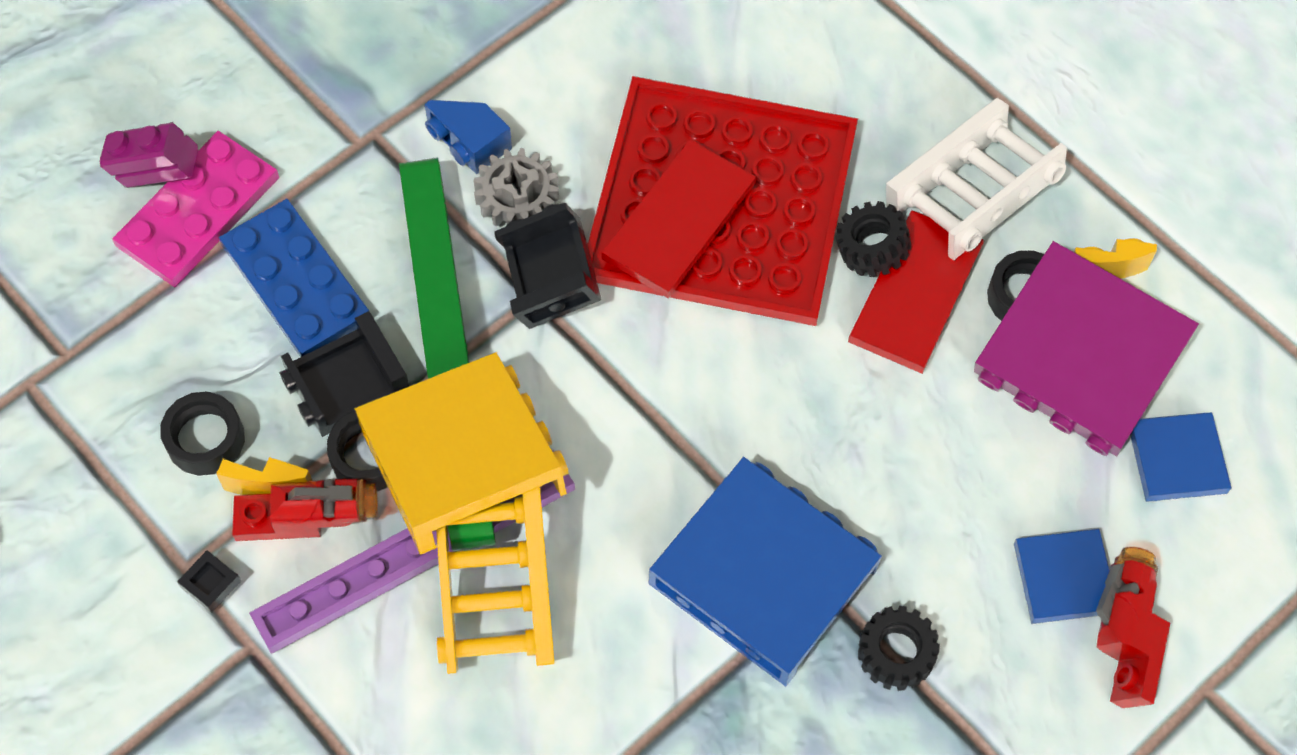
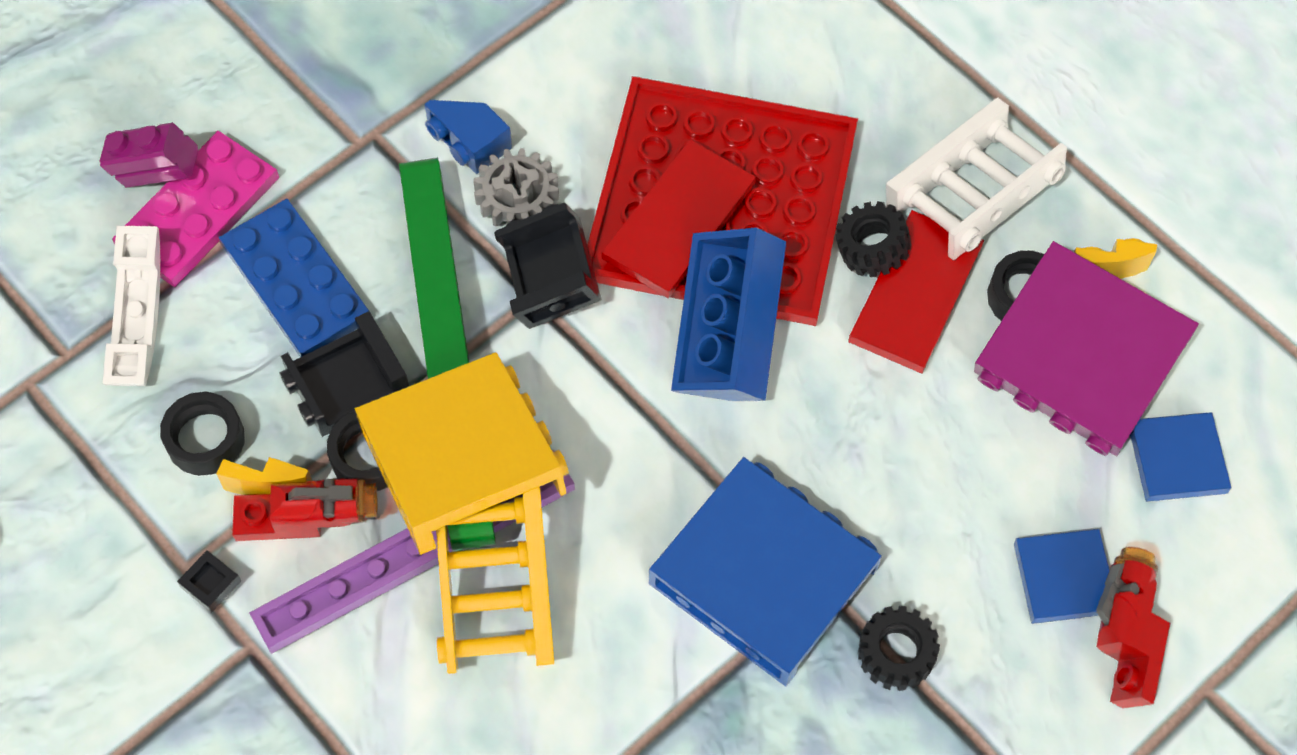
(135, 306): none -> white slope
(729, 315): none -> blue slope

